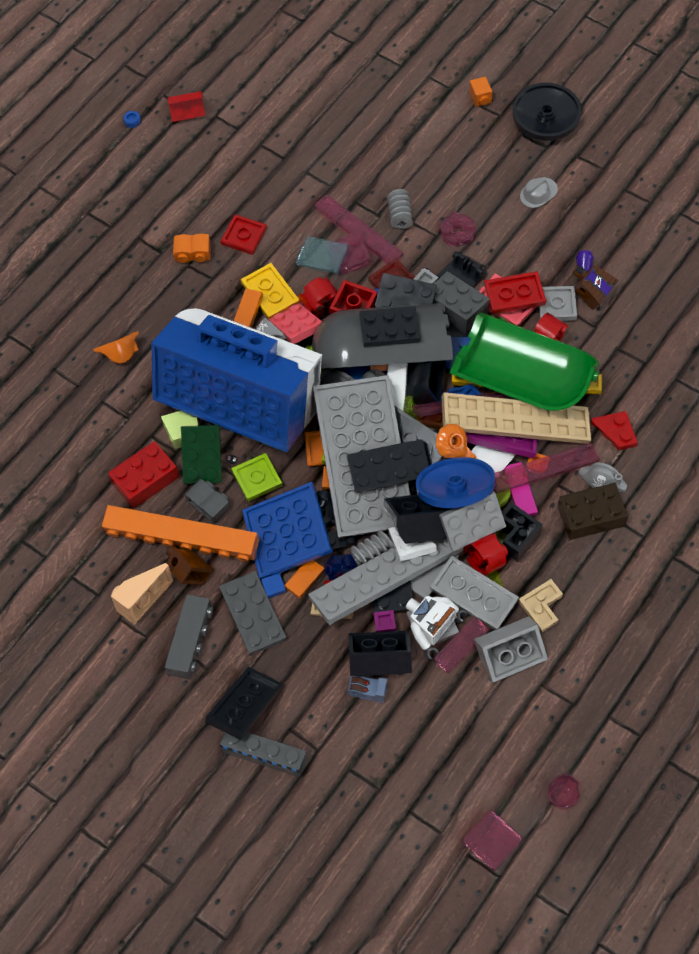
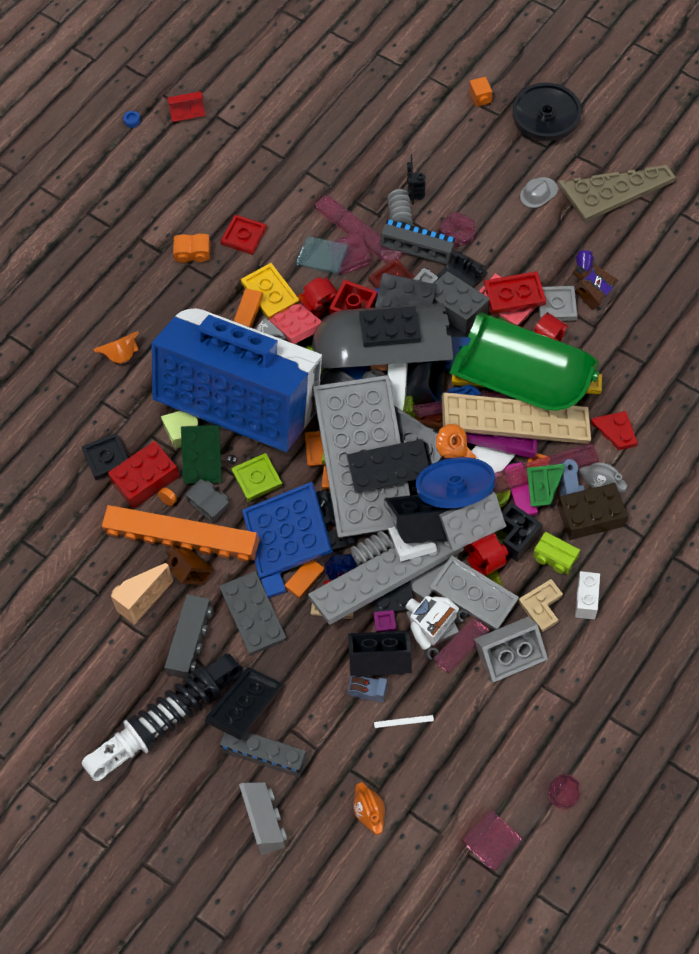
(104, 455): none -> black plate
(144, 729): none -> black piece
(167, 496): none -> orange tile
(263, 817): none -> light grey slope
(369, 808): none -> orange hat
(404, 721): none -> white sticker
(415, 183): none -> black hinge
(417, 241): none -> dark grey brick
(544, 483): none -> green wing
(556, 553): none -> lime brick
(569, 480): none -> sand blue leg
(587, 595): none -> white brick
(609, 191): none -> dark tan wing

